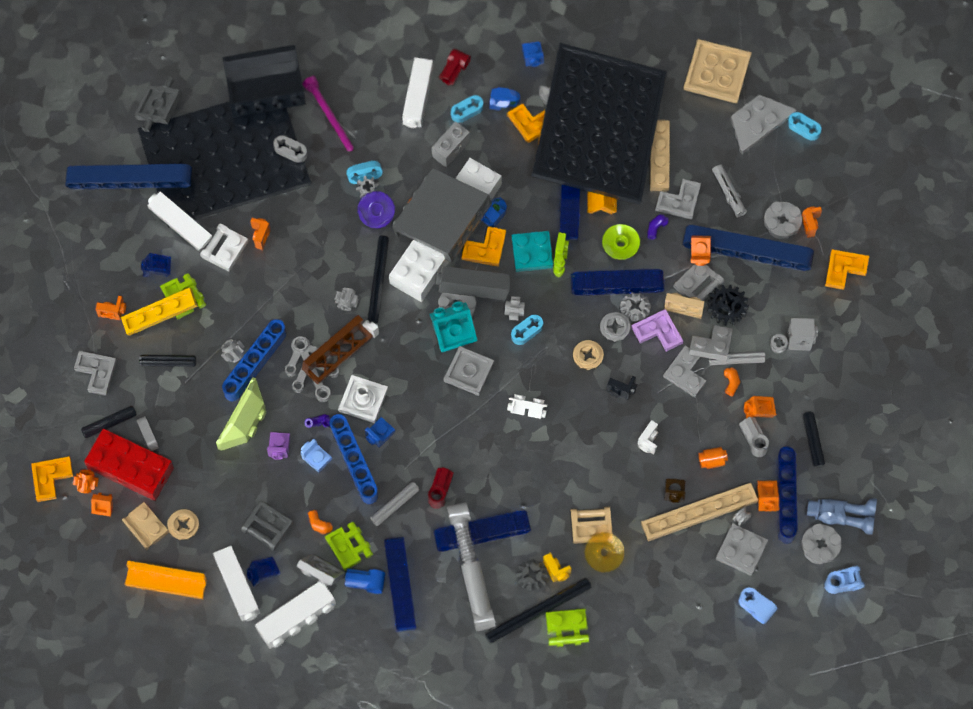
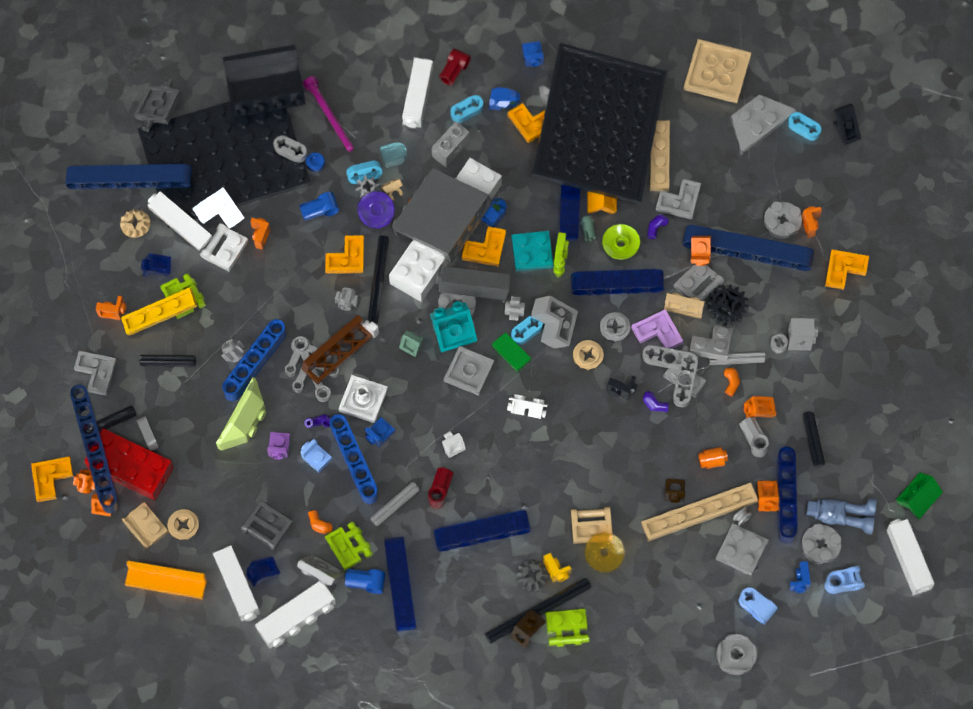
(91, 440): none -> dark blue beam
(141, 228): none -> tan gear
(220, 204): none -> plate
(315, 162): none -> blue tile
(324, 205): none -> blue piece
(349, 262): none -> light orange plate
(391, 186): none -> tan tile
(393, 154): none -> clear light blue piece
(411, 343): none -> sand green tile
(453, 444): none -> white tile
(471, 569): light grey piece -> none
(511, 352): none -> green tile
(527, 627): none -> dark brown bracket
(558, 321): none -> light grey brick
(588, 228): none -> sand green pin
(635, 314): light grey gear -> none
(647, 436): white bracket -> none
(653, 404): none -> dark purple arm
(679, 364): none -> light grey beam
(728, 190): light grey pin -> none
(744, 647): none -> light grey plate
(802, 574): none -> blue bracket
(847, 124): none -> black slope
(910, 556): none -> white brick
(920, 494): none -> green panel

